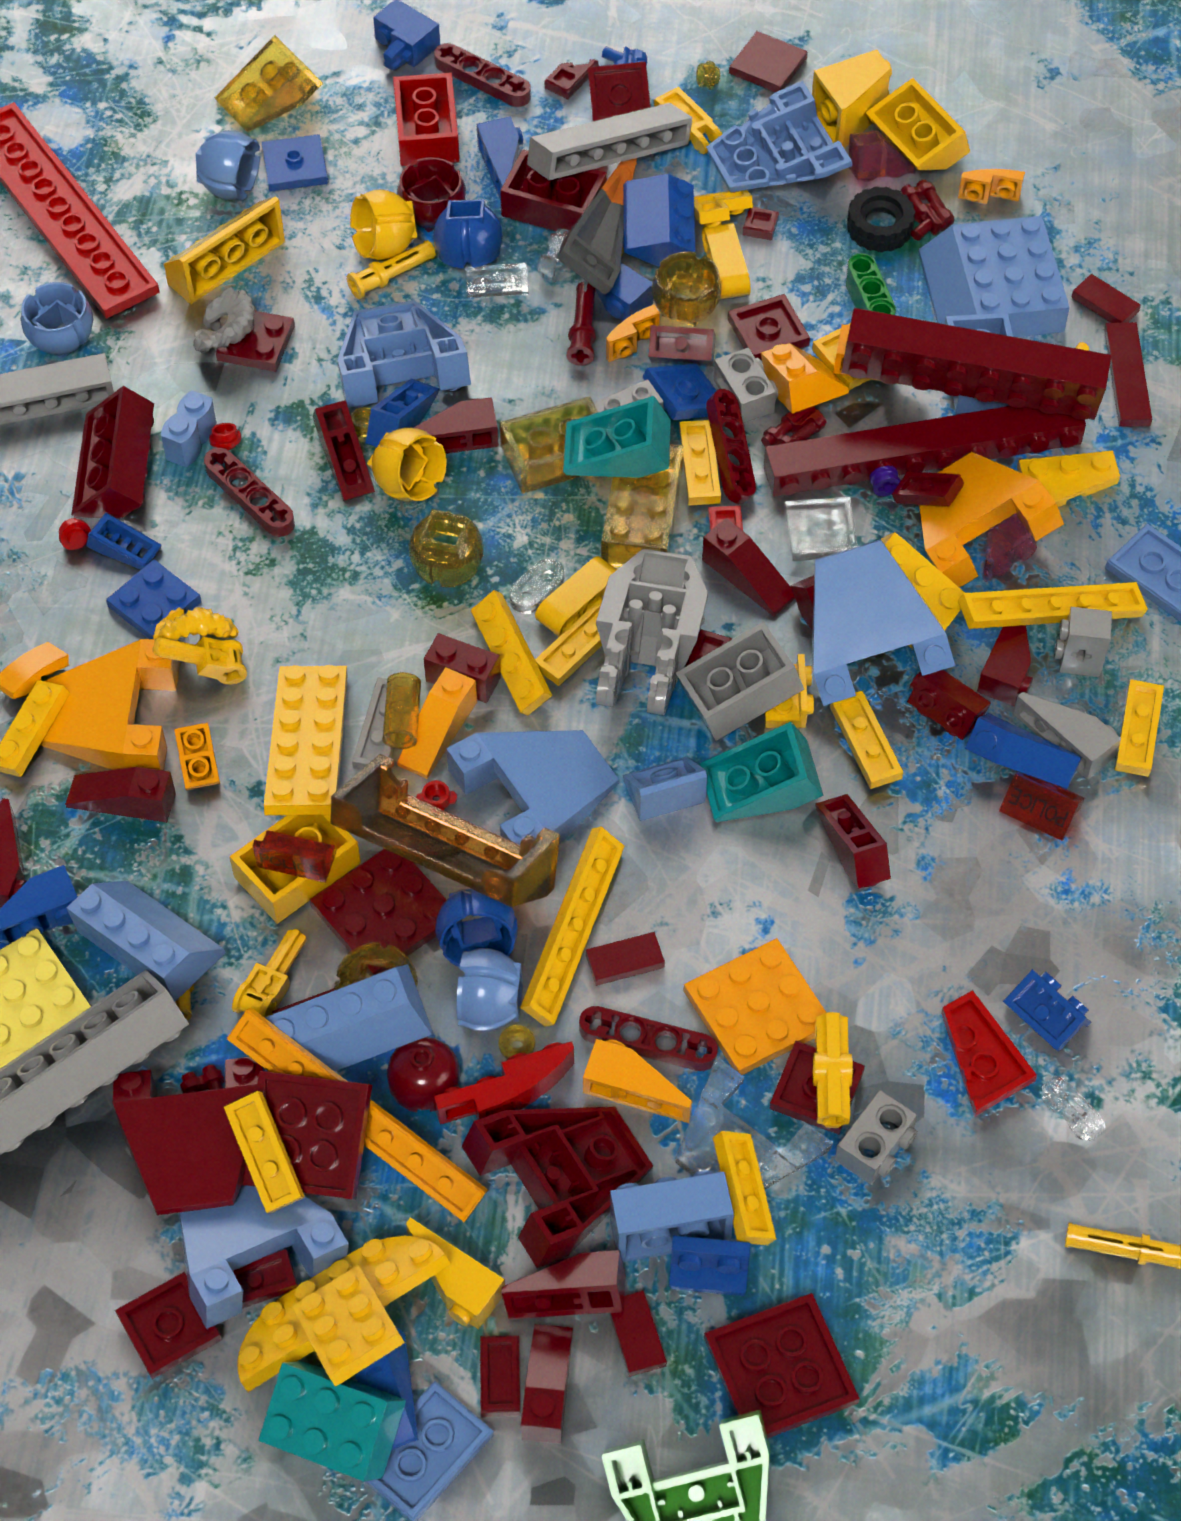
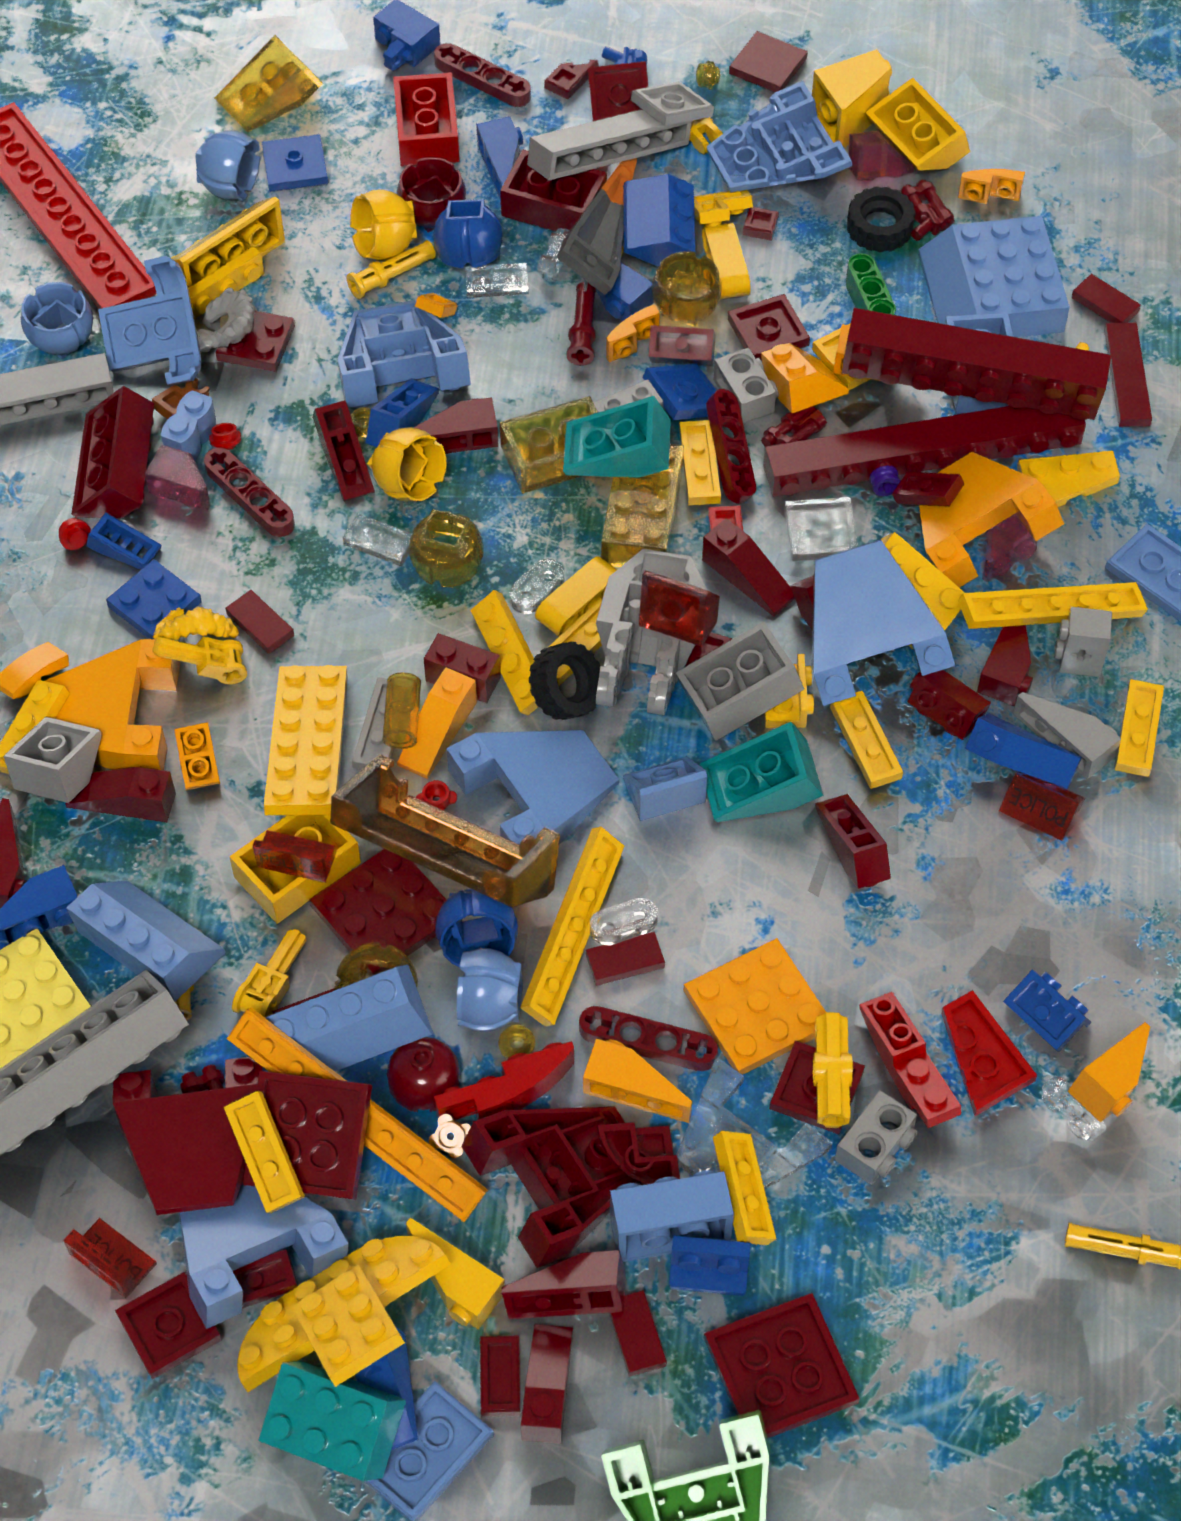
(54, 759): none -> light grey slope
(110, 1257): none -> clear red panel
(155, 326): none -> medium blue piece
(168, 400): none -> dark orange plate
(177, 478): none -> clear pink slope
(234, 274): none -> yellow plate
(259, 621): none -> dark red tile
(378, 539): none -> clear plate
(436, 305): none -> light orange tile
(440, 1139): none -> plate
(545, 686): none -> black tyre
(623, 921): none -> clear plate
(640, 1152): none -> dark red brick
(672, 103): none -> light grey tile
(677, 608): none -> clear red slope
(907, 1061): none -> red slope
(1112, 1077): none -> light orange slope

